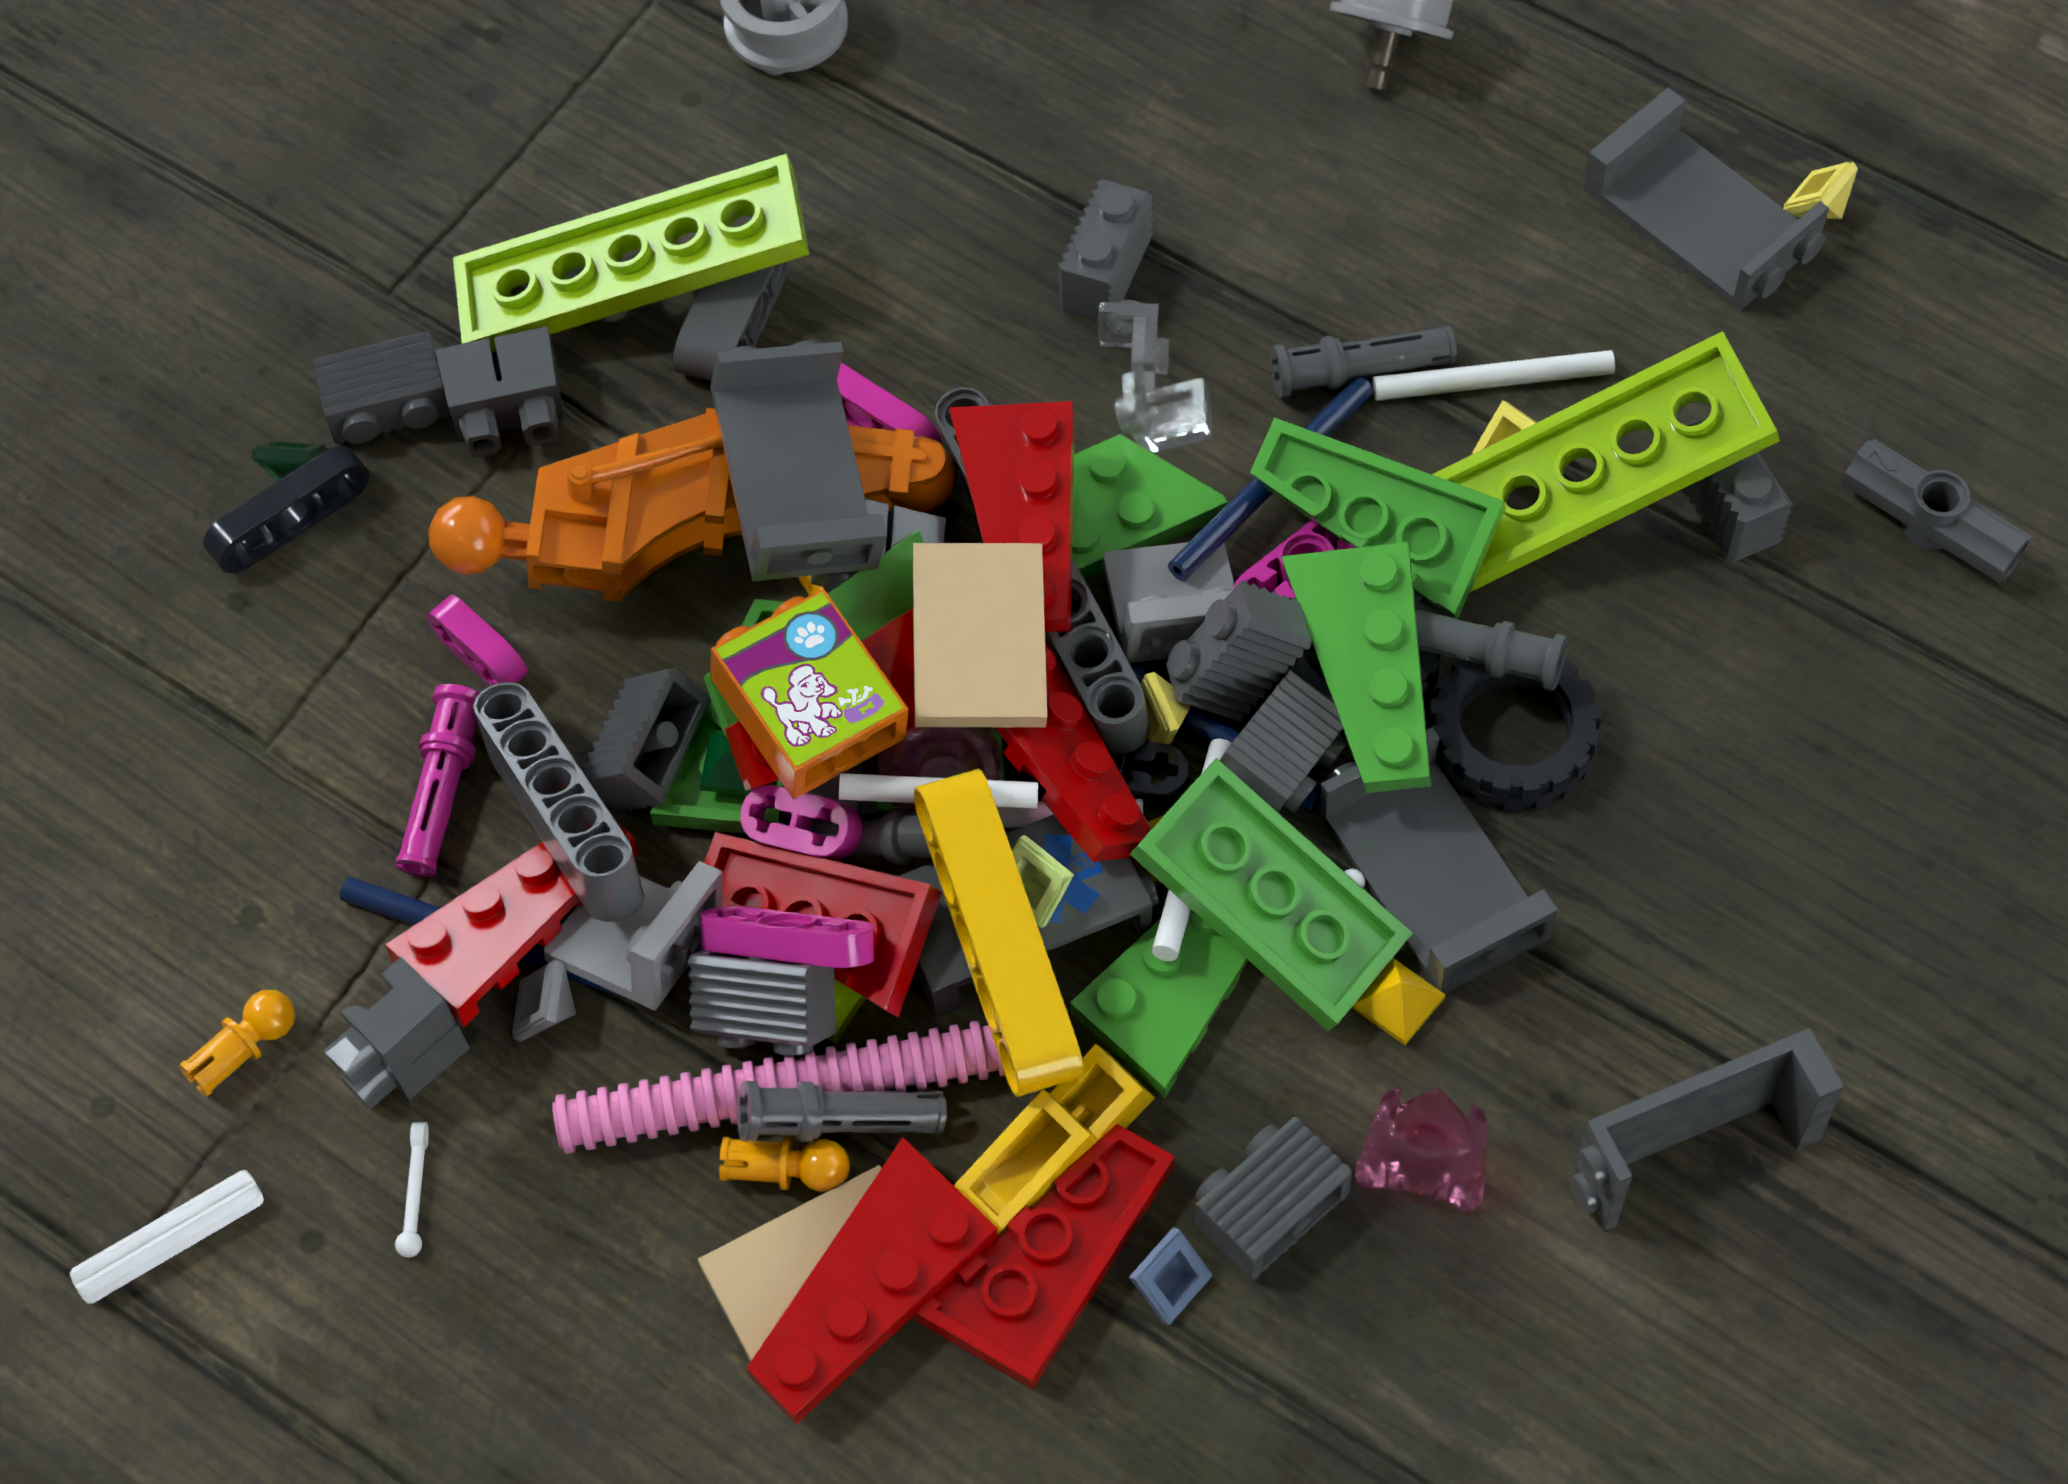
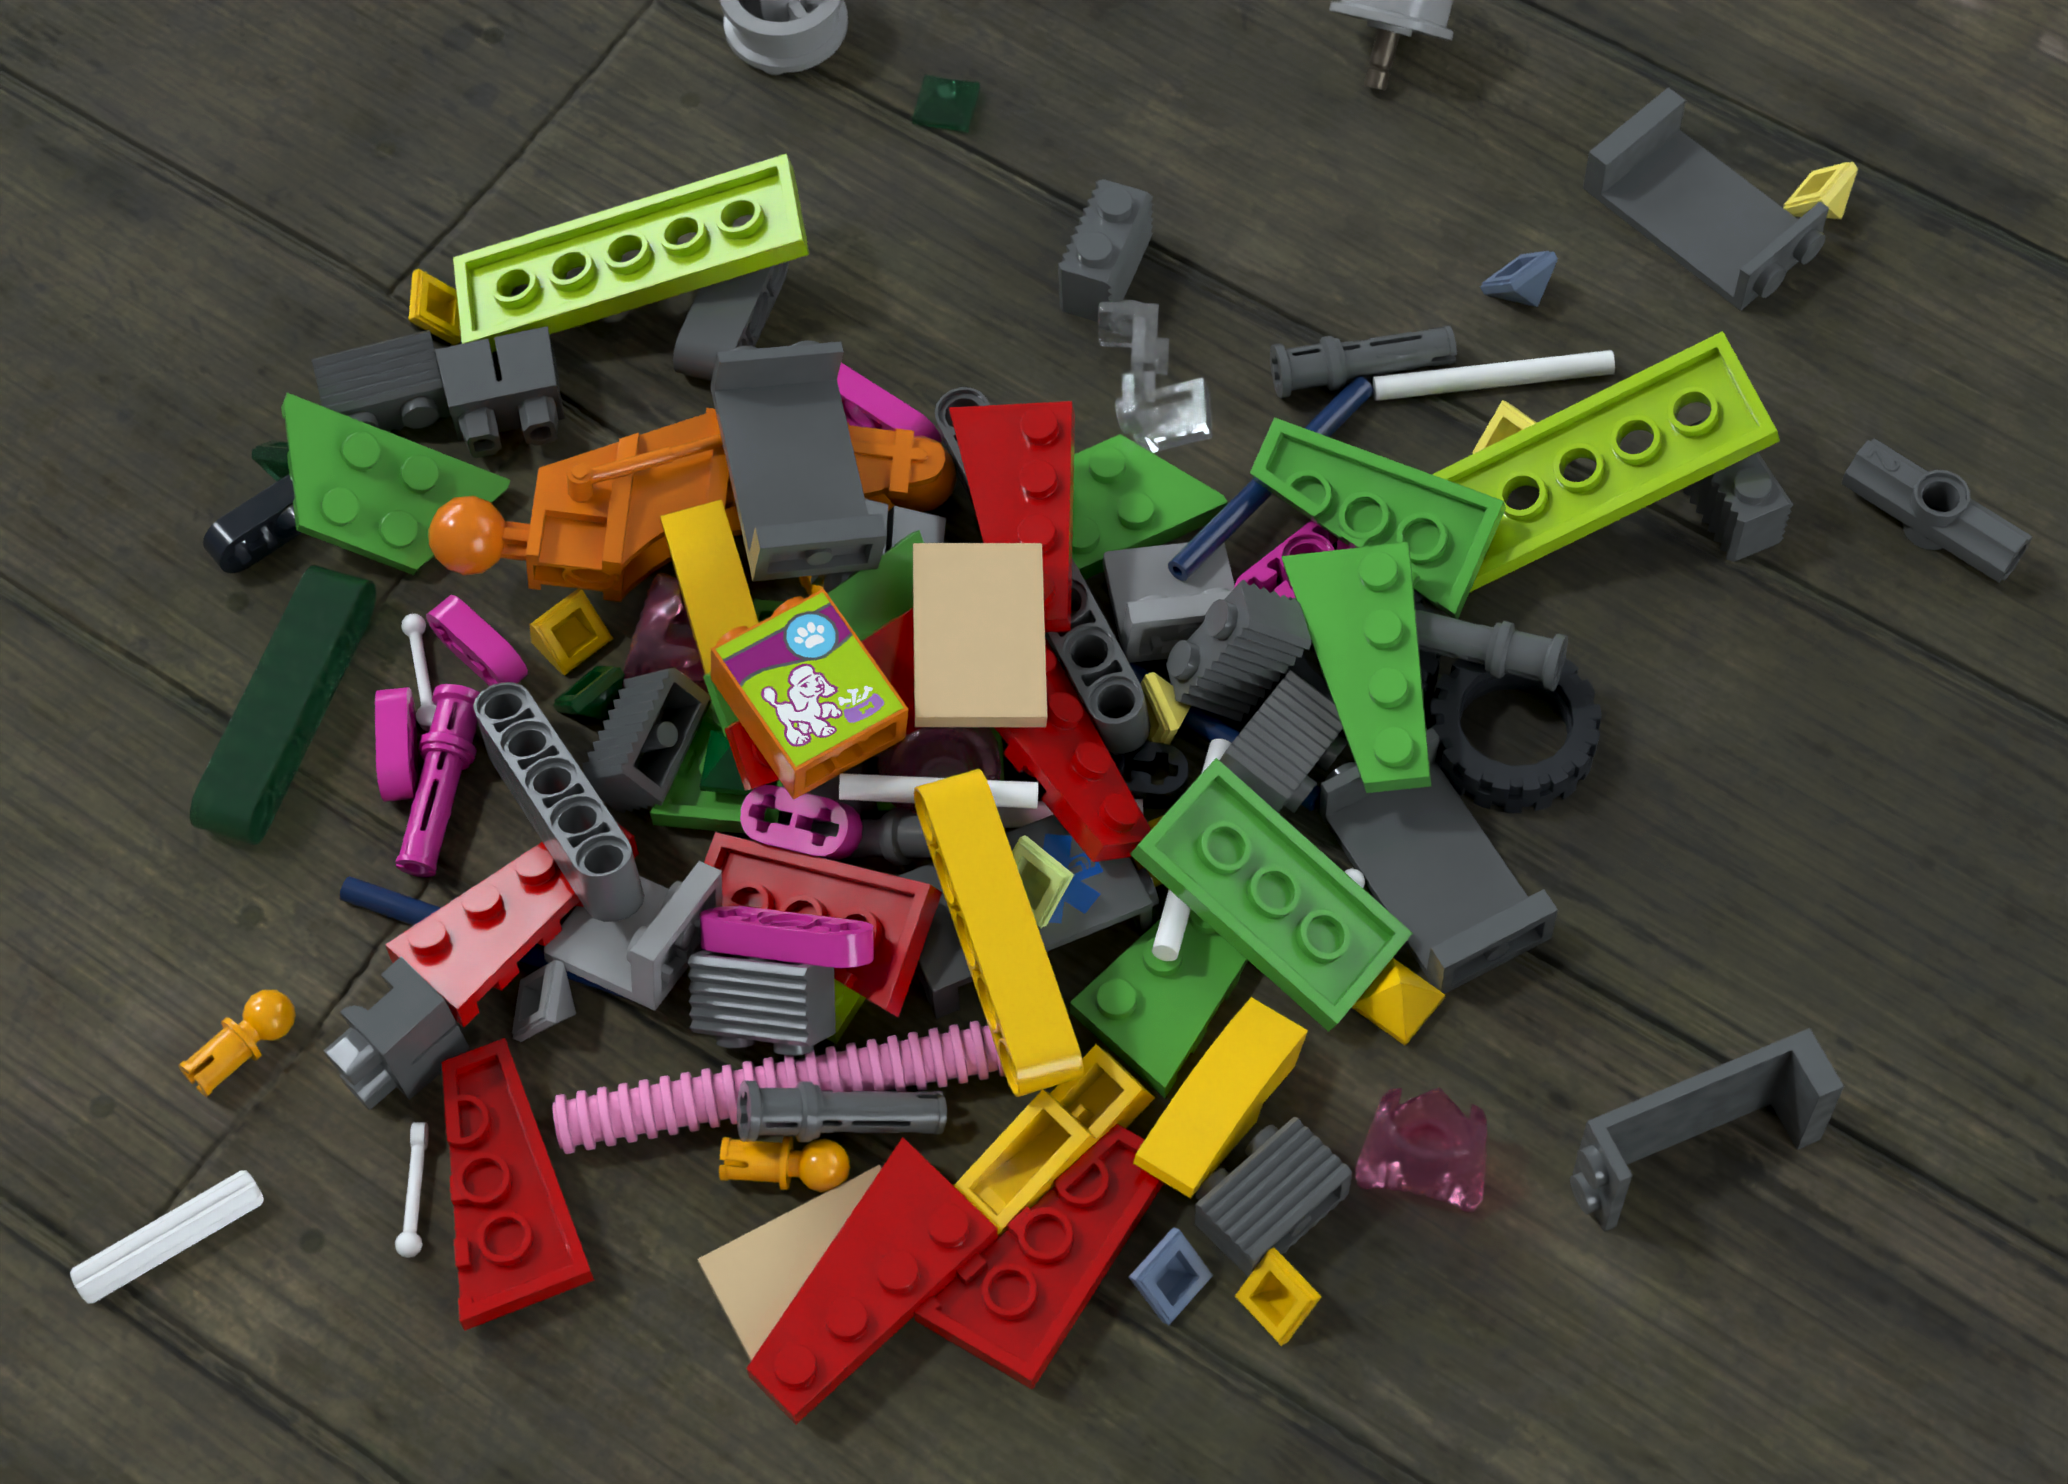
(283, 705): none -> clear green beam
(372, 486): none -> bright green wing
(396, 744): none -> dark pink beam
(414, 626): none -> white hinge
(434, 307): none -> yellow slope
(509, 1210): none -> red wing
(569, 632): none -> yellow slope
(592, 694): none -> dark green slope
(664, 634): none -> clear pink hair
(708, 574): none -> yellow slope
(946, 103): none -> clear green slope
(1221, 1097): none -> yellow slope
(1277, 1296): none -> yellow slope
(1522, 278): none -> sand blue slope

